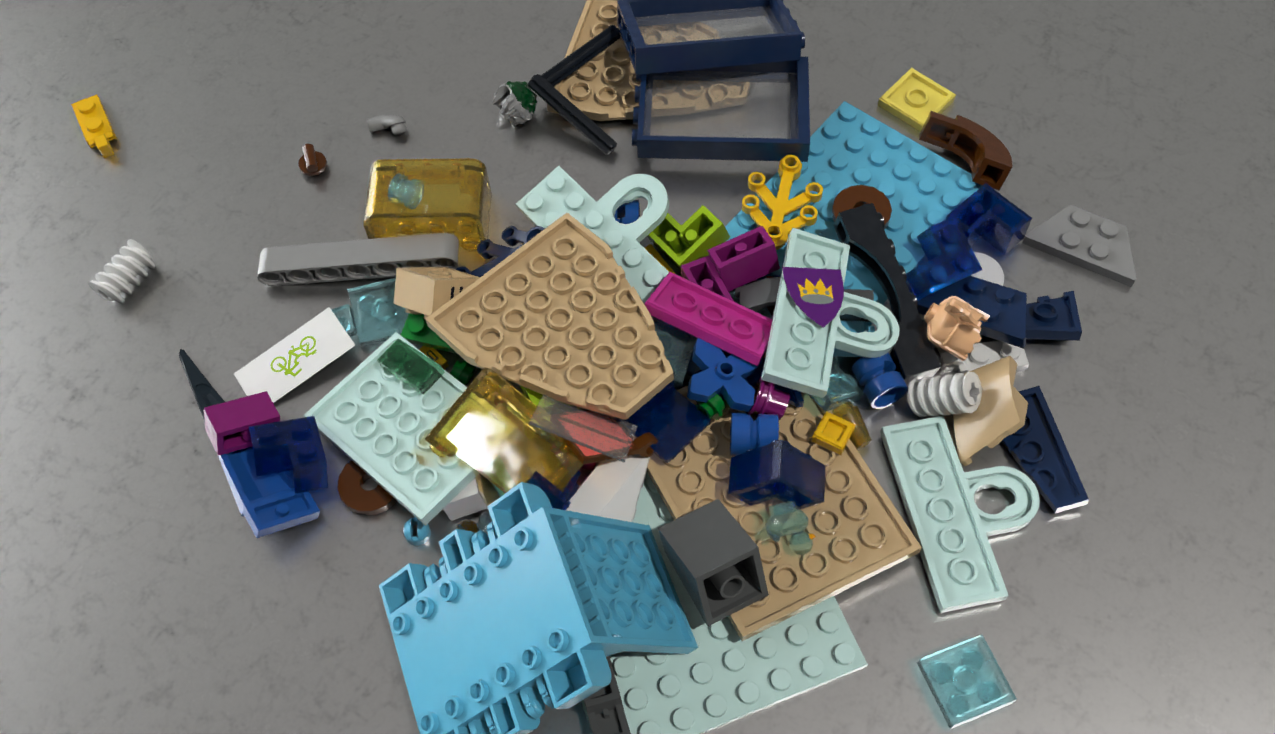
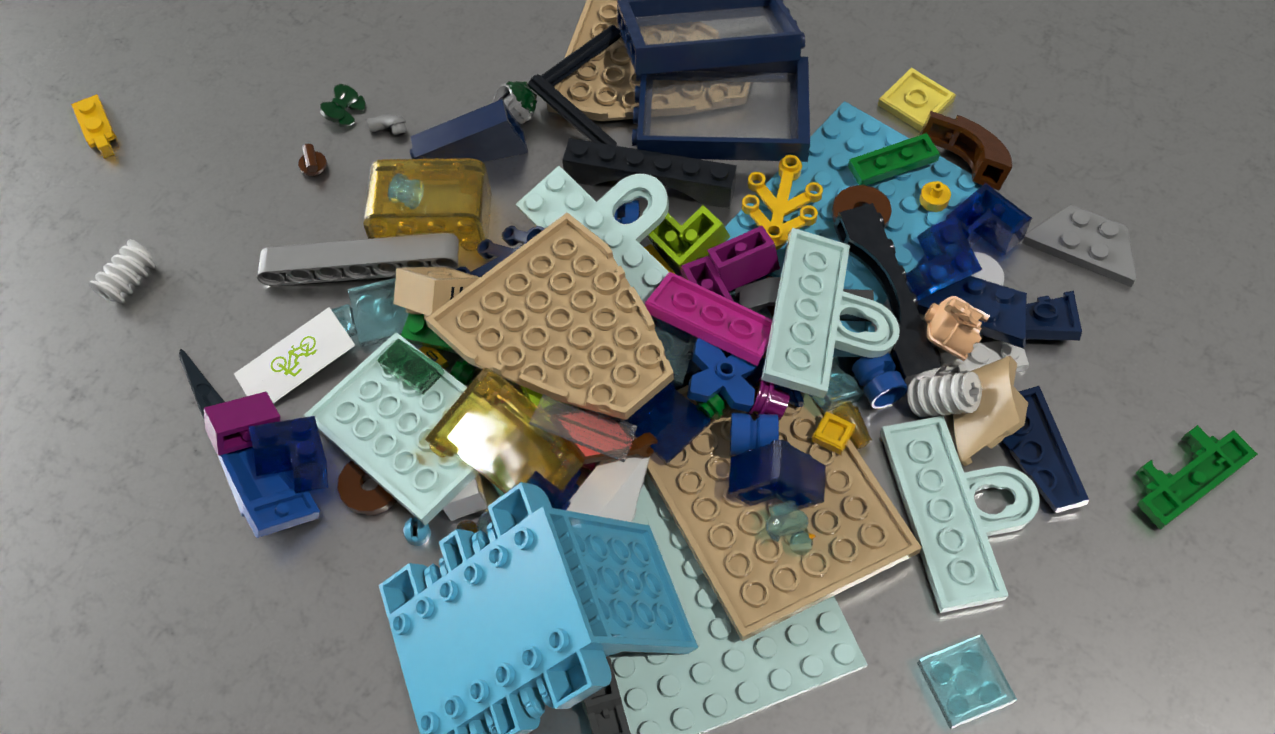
(336, 110): none -> dark green piece
(480, 135): none -> dark blue slope
(702, 180): none -> black arch
(715, 561): dark grey slope -> none
(815, 292): dark purple sticker -> none
(893, 160): none -> green plate
(935, 196): none -> yellow tile
(1212, 464): none -> green hinge

